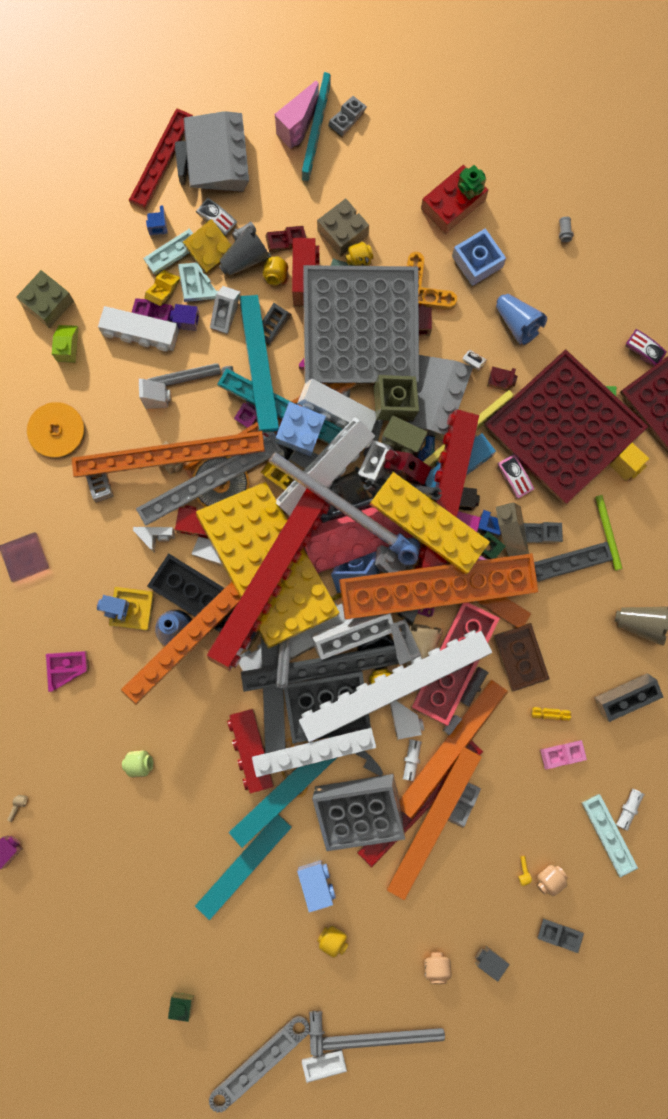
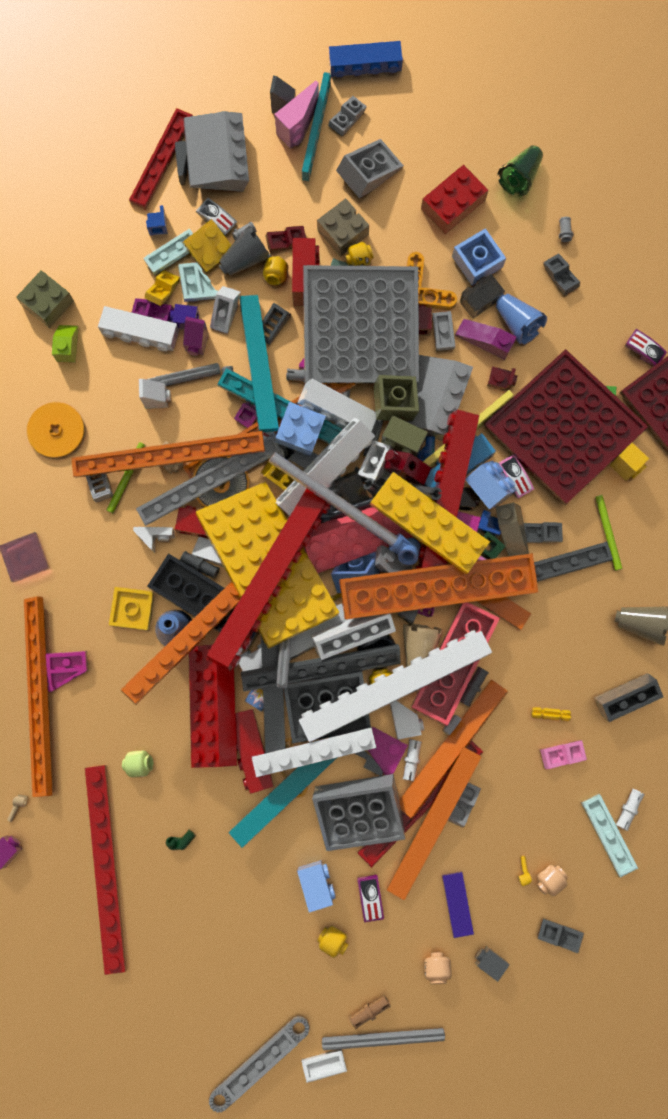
(37, 697): none -> orange plate
(105, 870): none -> red plate
(113, 607): medium blue brick -> none
(121, 487): none -> lime bar
(180, 843): none -> dark green arm
(181, 1006): dark green brick -> none
(195, 336): none -> magenta slope
(200, 564): none -> dark grey pin
(211, 712): none -> red brick
(243, 866): teal tile -> none
(255, 699): none -> tile
(280, 94): none -> dark grey slope
(295, 375): none -> light grey pin
(316, 1033): light grey axle -> none
(365, 58): none -> blue brick
(368, 167): none -> light grey slope
(369, 1012): none -> medium nougat pin
(370, 898): none -> slope
(387, 751): none -> dark pink wing
(404, 642): light grey slope -> none
(443, 331): none -> light grey plate
(457, 904): none -> dark purple tile
(471, 181): green brick -> none
(474, 360): white slope -> none
(481, 296): none -> clear smoke brick
(486, 337): none -> magenta slope
(491, 484): none -> light blue brick
(520, 171): none -> clear green cone
(521, 657): reddish brown tile -> none
(560, 274): none -> dark grey slope

